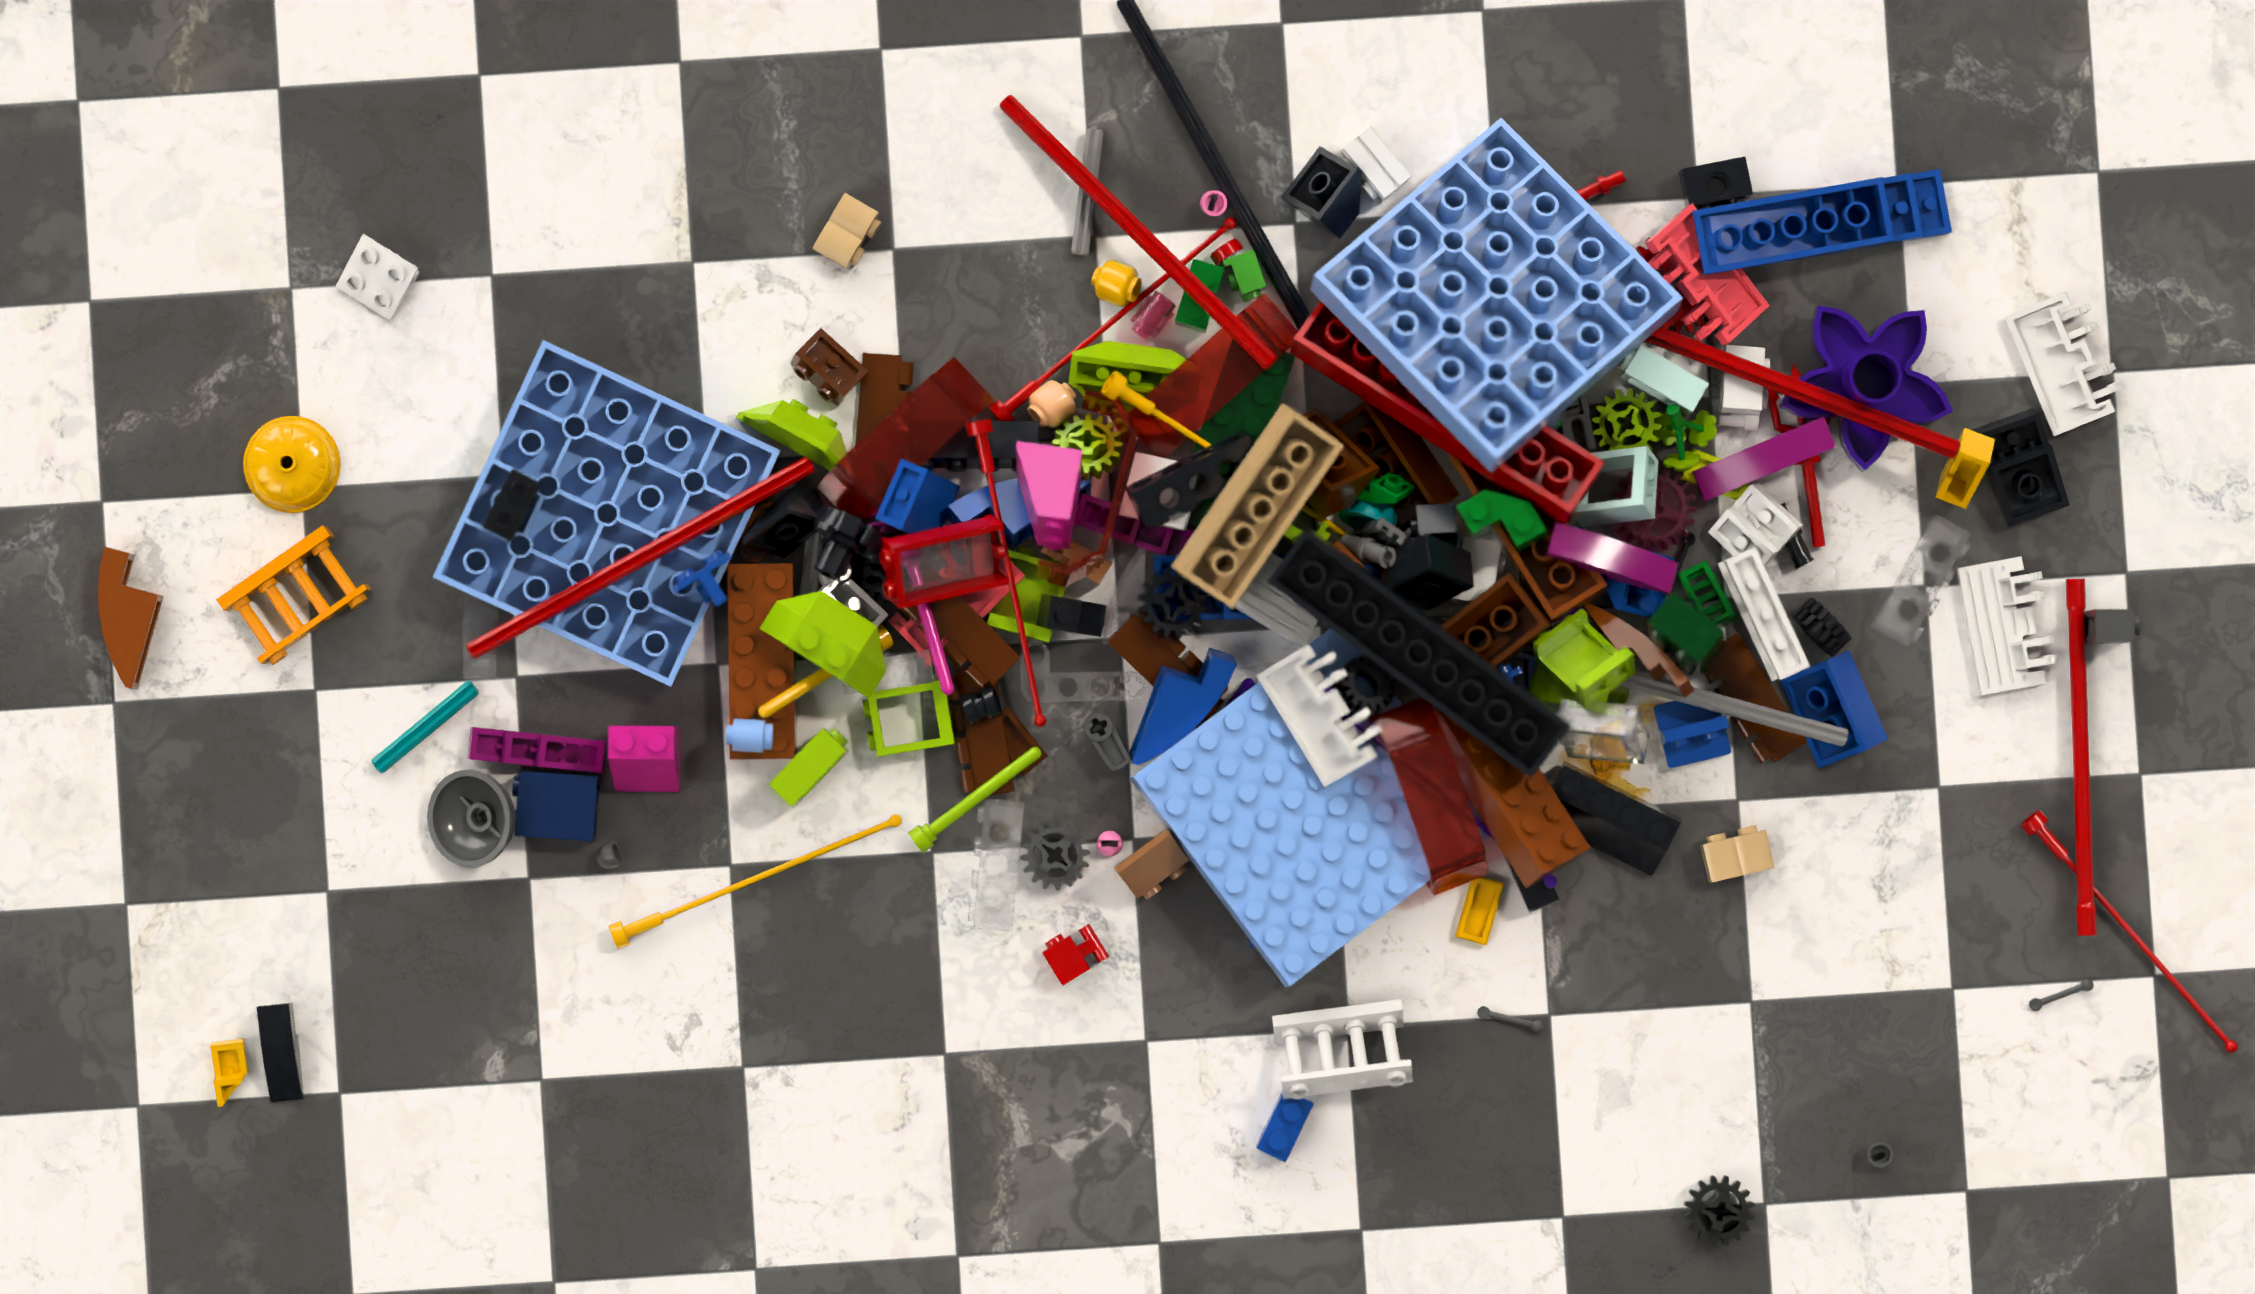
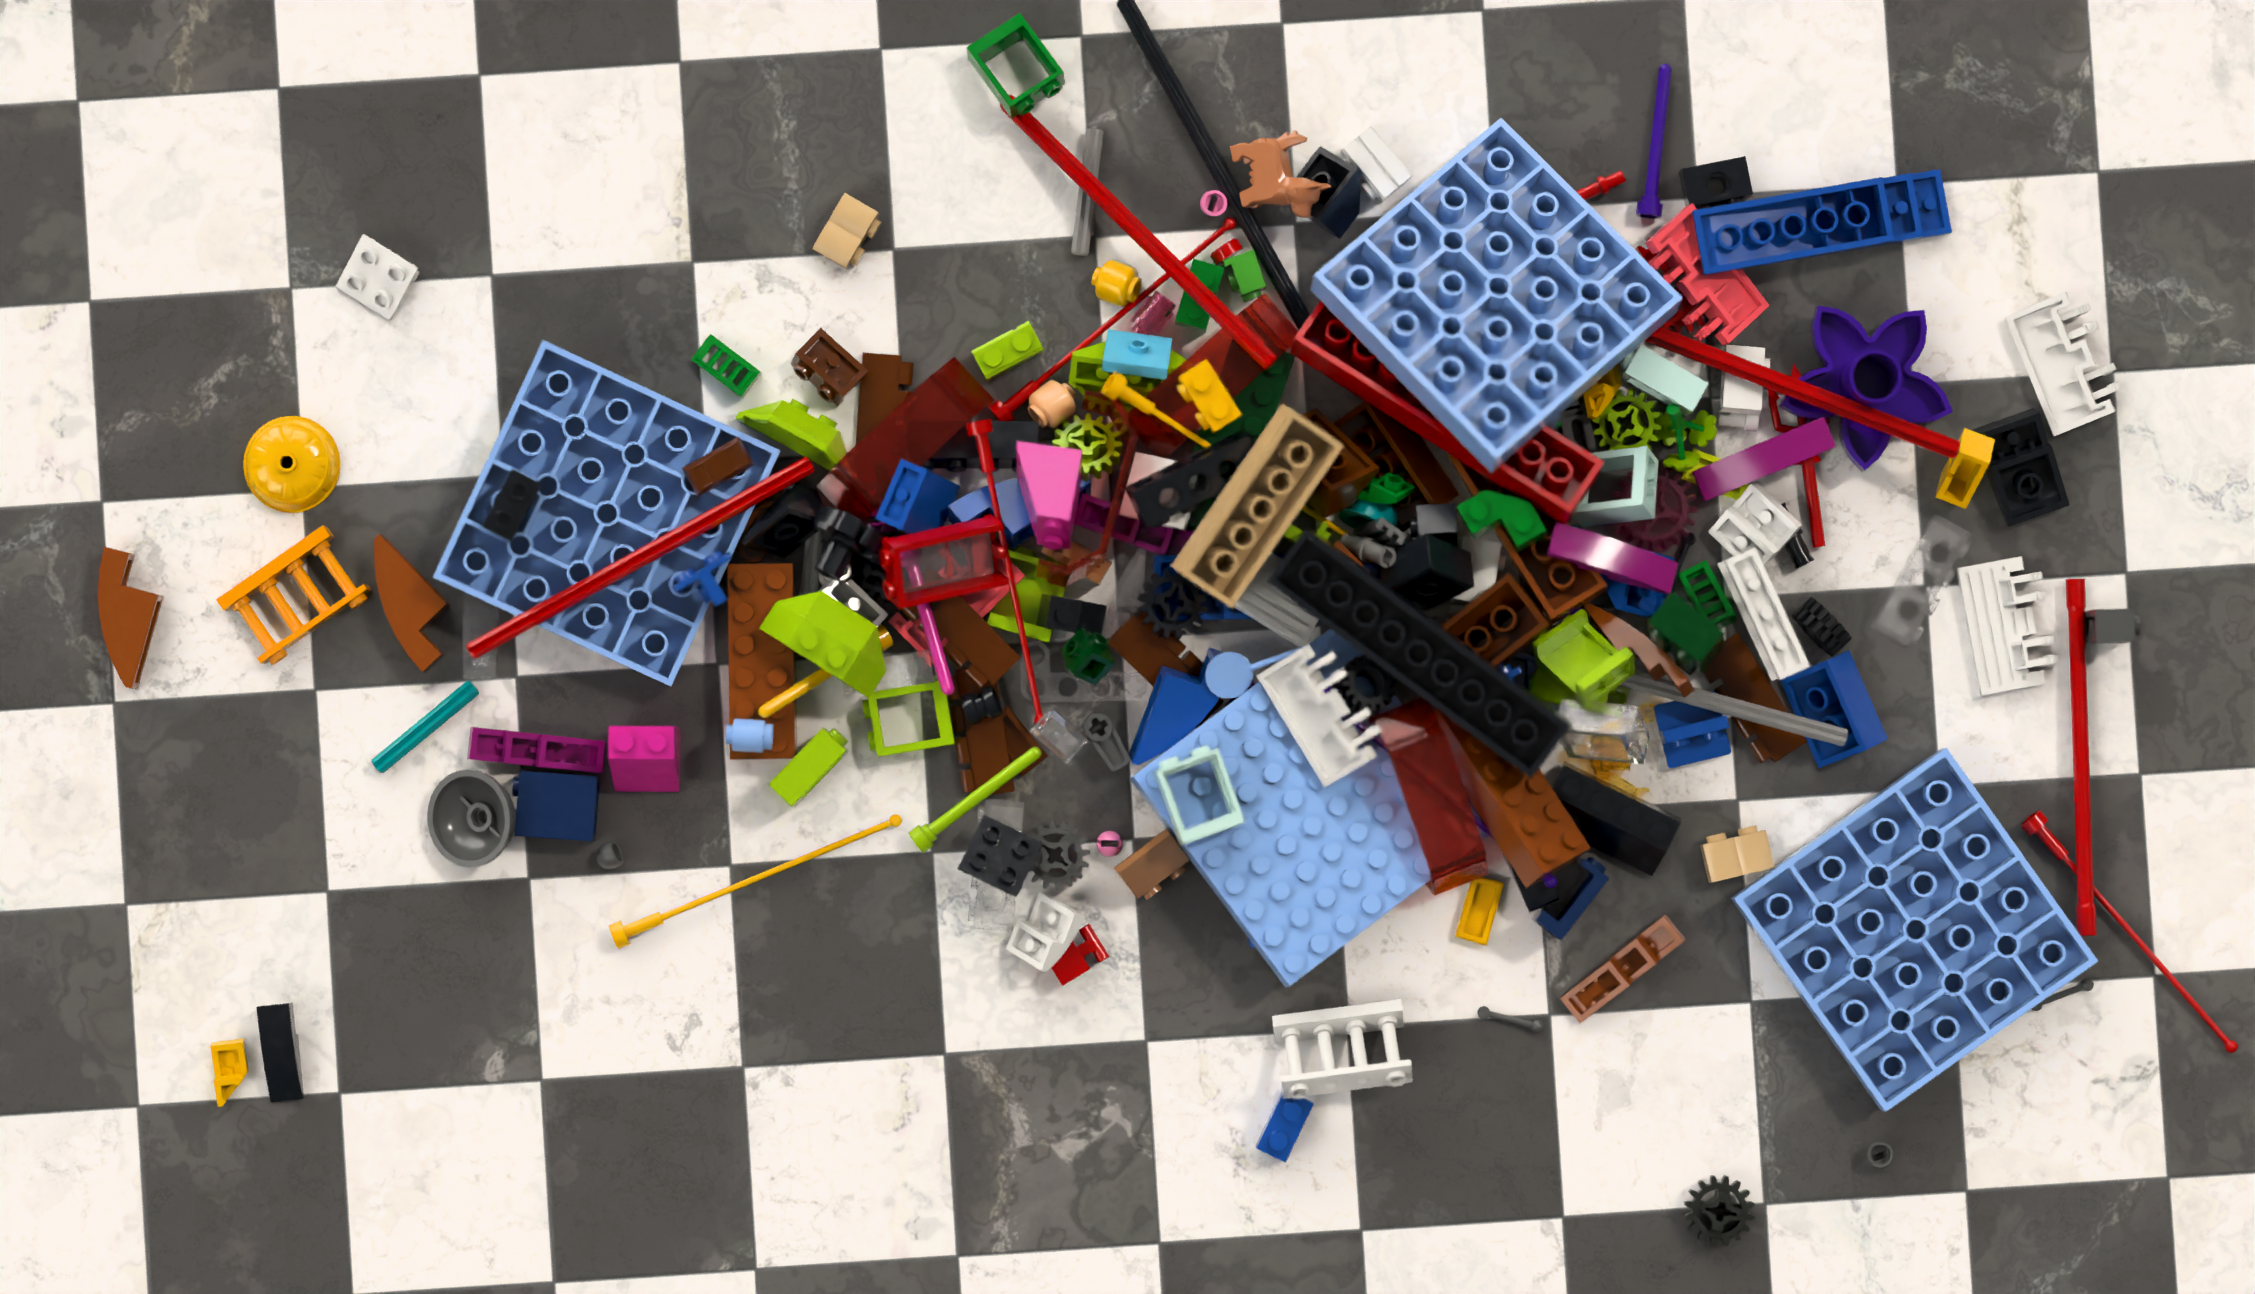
(408, 603): none -> dark orange slope
(718, 466): none -> reddish brown tile
(746, 383): none -> green slope
(1000, 40): none -> green window
(1000, 856): none -> black hinge
(1007, 351): none -> lime brick
(1046, 933): none -> white slope
(1060, 737): none -> clear slope
(1088, 656): none -> dark green brick
(1137, 354): none -> medium azure plate
(1209, 396): none -> yellow brick
(1211, 827): none -> light aqua window
(1232, 673): none -> light blue piece
(1273, 177): none -> nougat animal
(1578, 903): none -> dark blue panel
(1602, 392): none -> yellow slope
(1622, 968): none -> dark orange slope
(1650, 204): none -> dark purple piece
(1914, 929): none -> light blue brick

